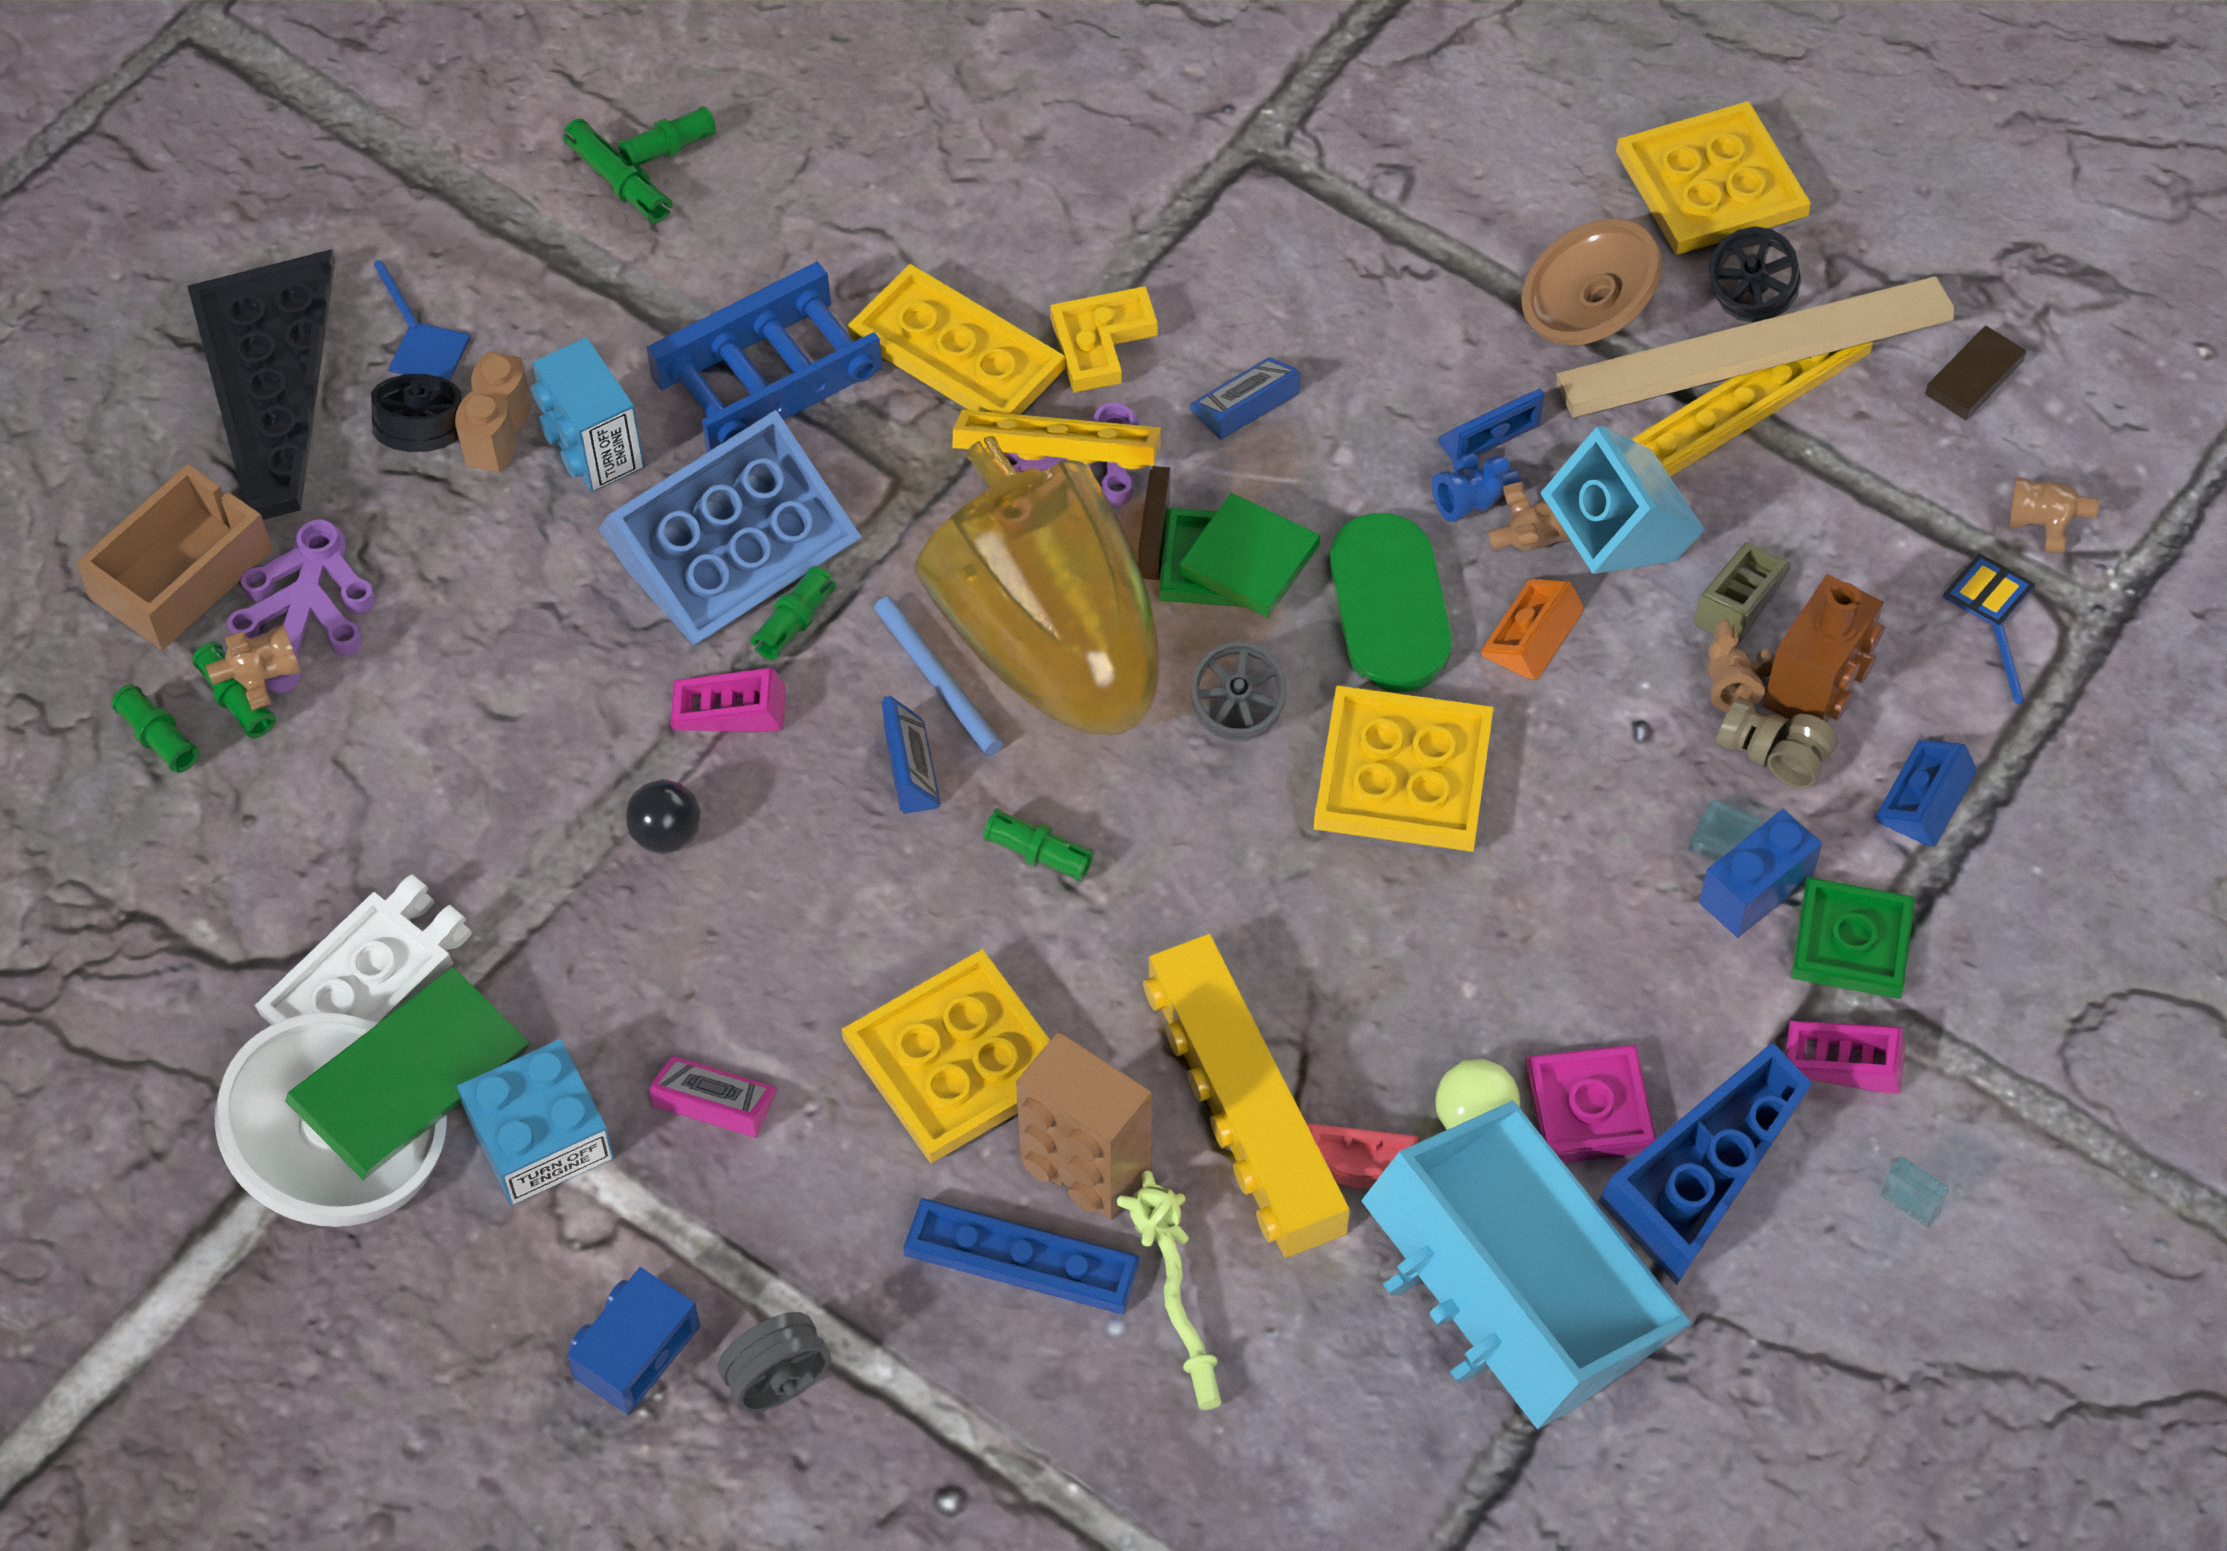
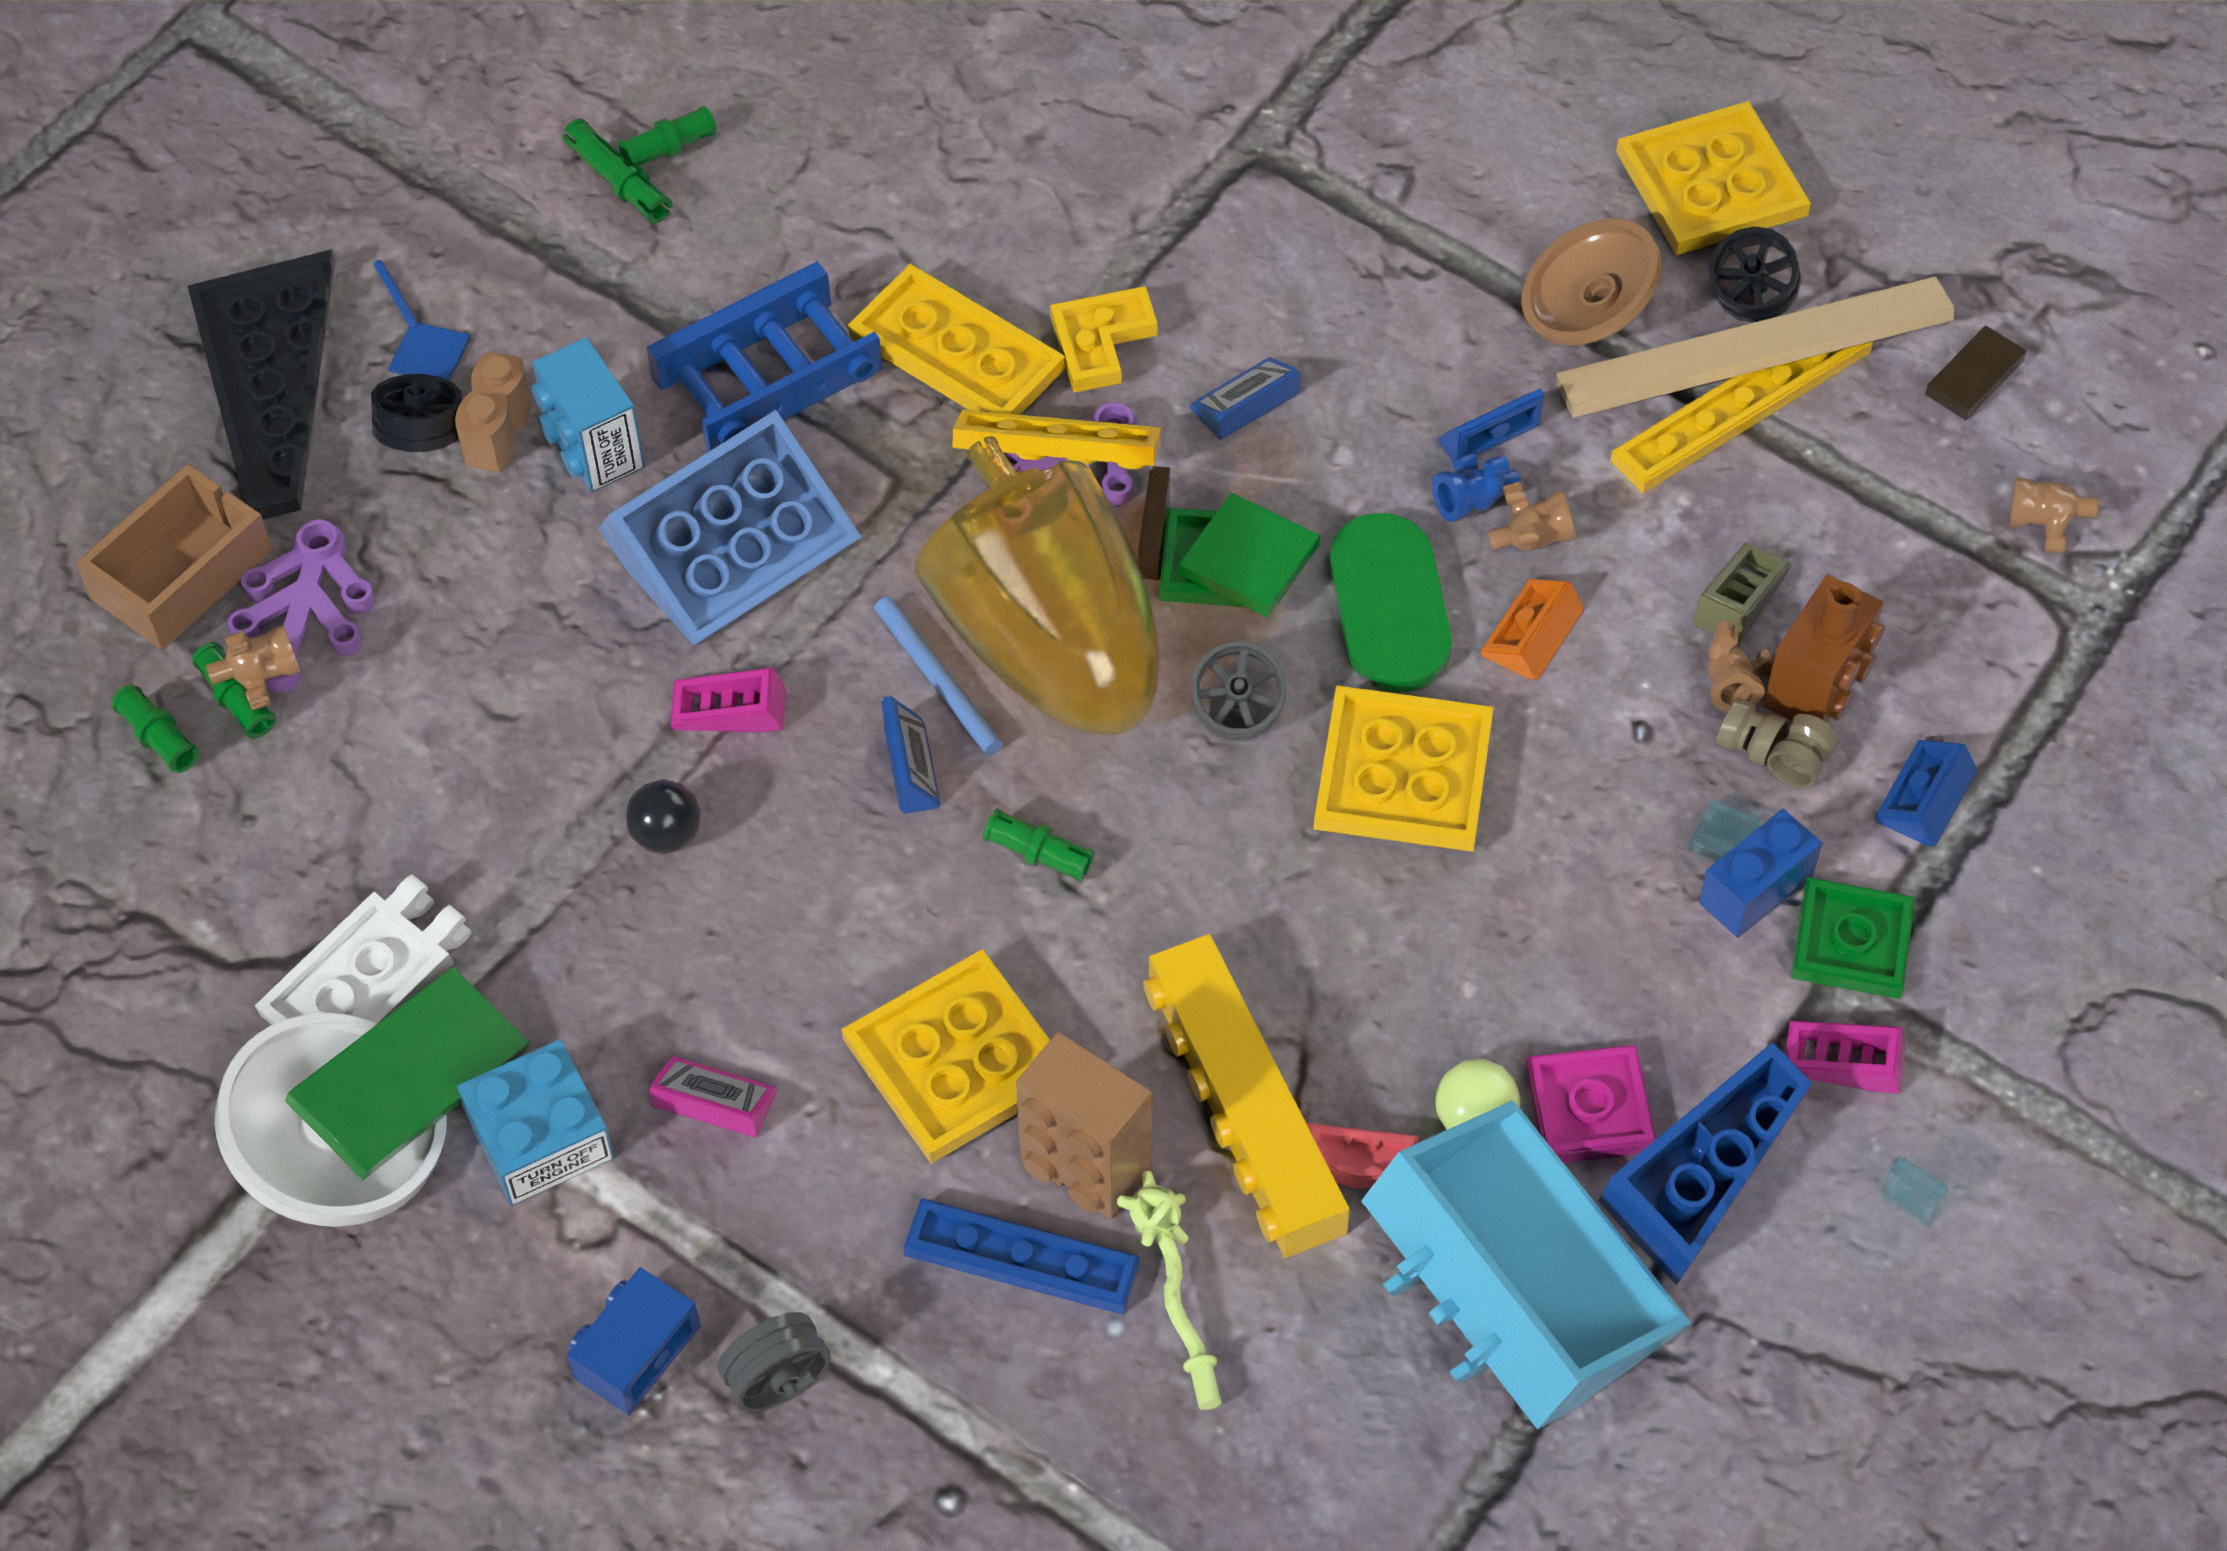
(793, 613): green pin -> none
(1620, 505): medium azure slope -> none
(1992, 595): piece -> none

